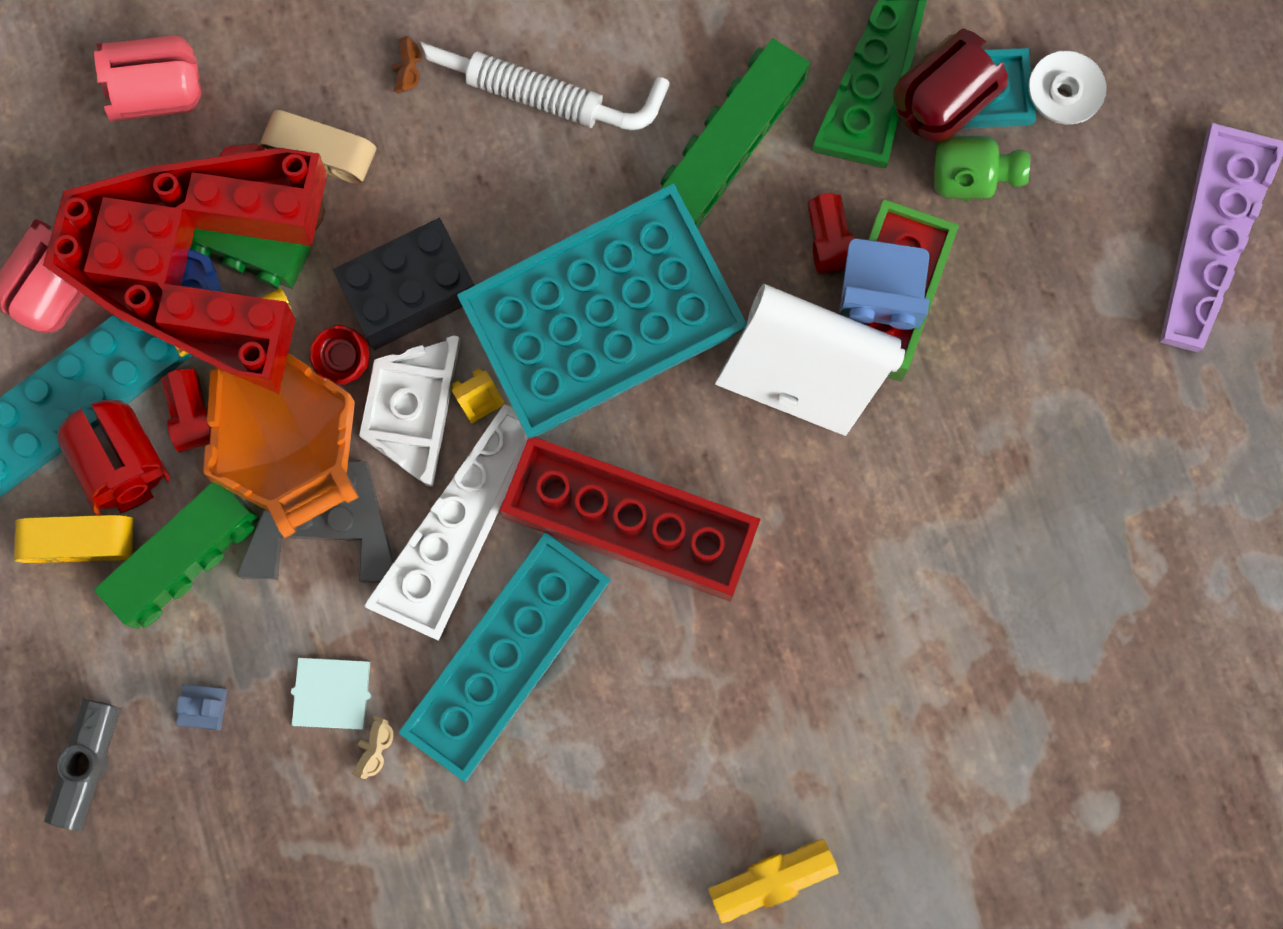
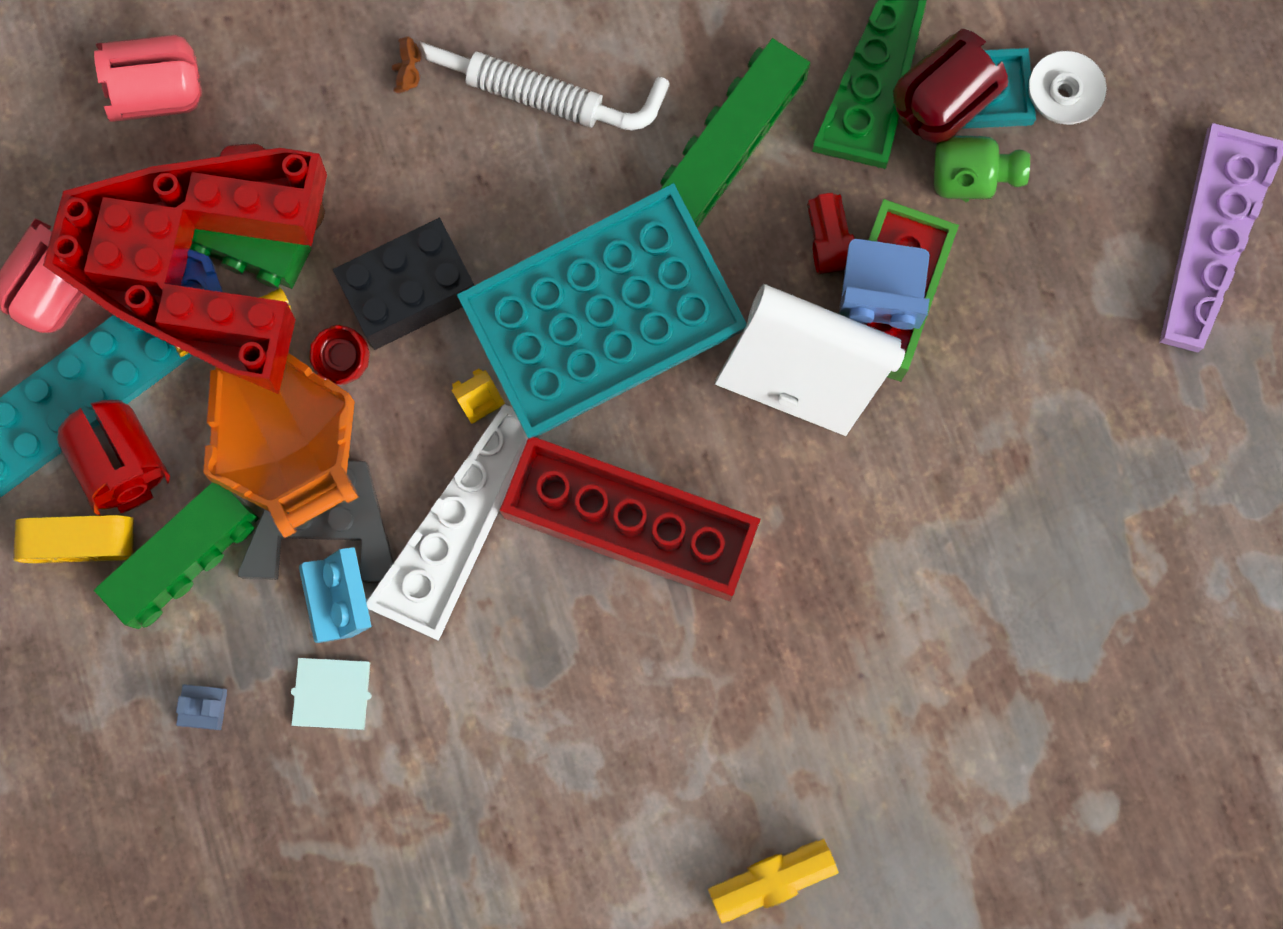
(76, 791): dark grey piece -> none
(187, 410): red piece -> none
(335, 596): none -> medium azure bracket
(342, 153): tan beam -> none
(372, 760): tan piece -> none
(410, 406): white wing -> none
(504, 657): teal plate -> none

